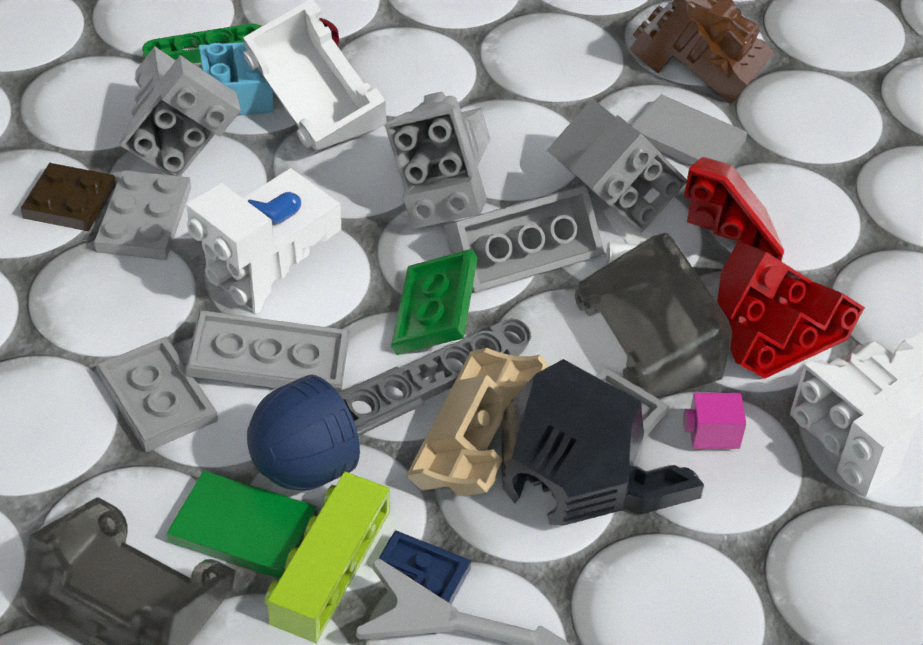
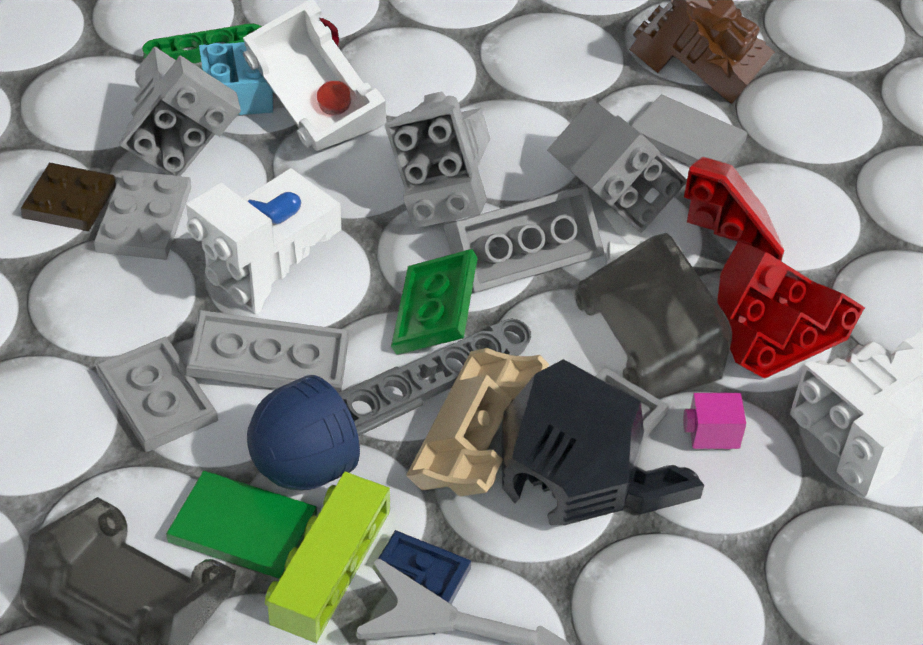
(334, 97): none -> clear red tile

